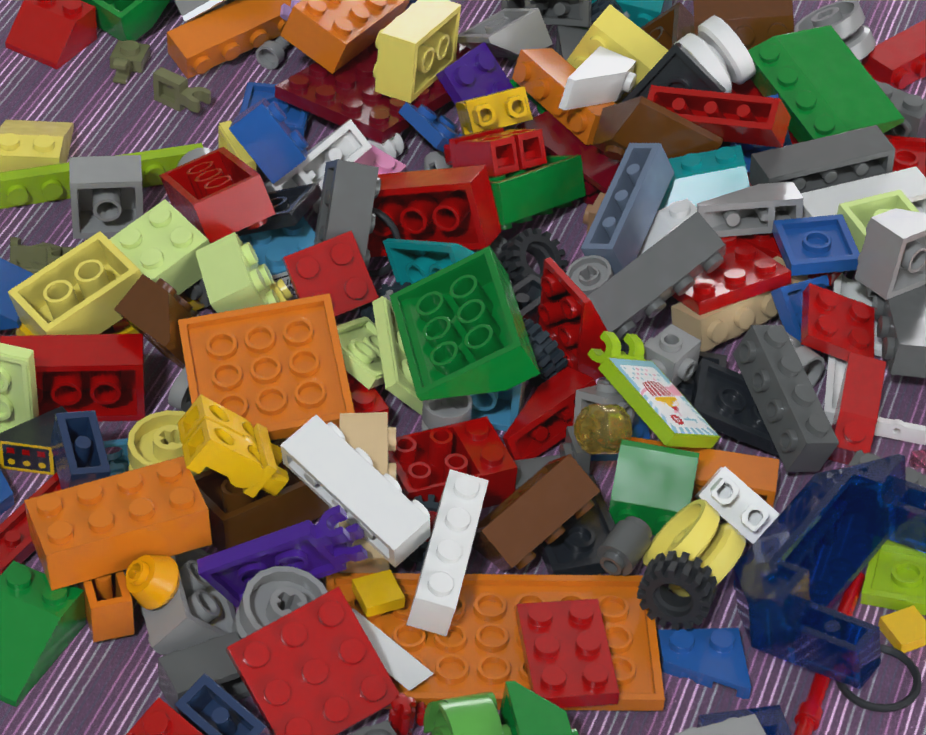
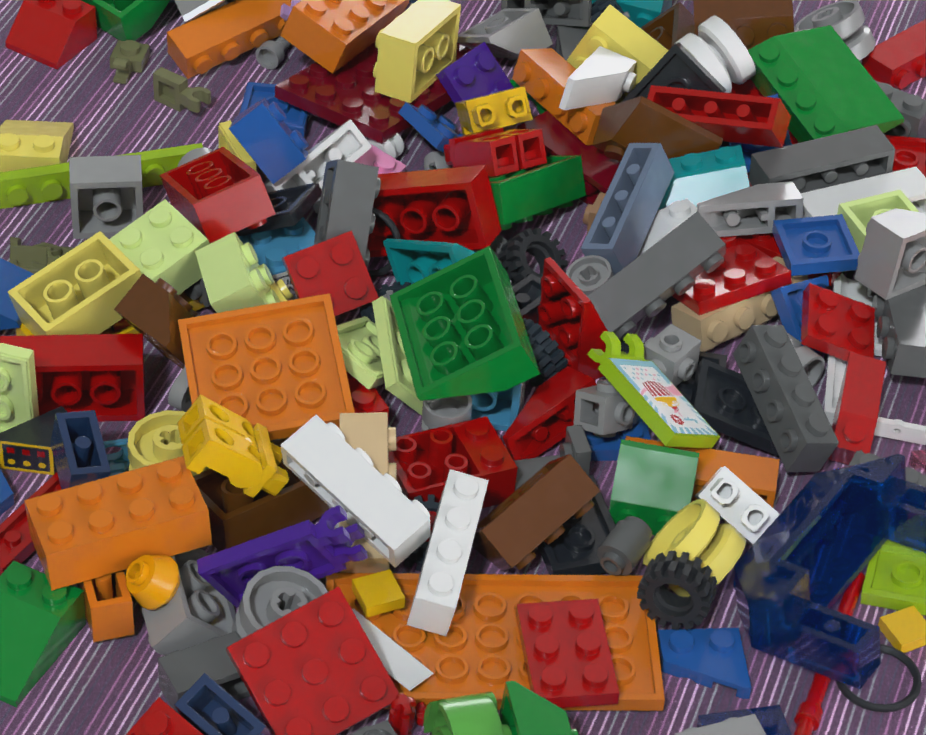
(602, 428): clear yellow head -> none

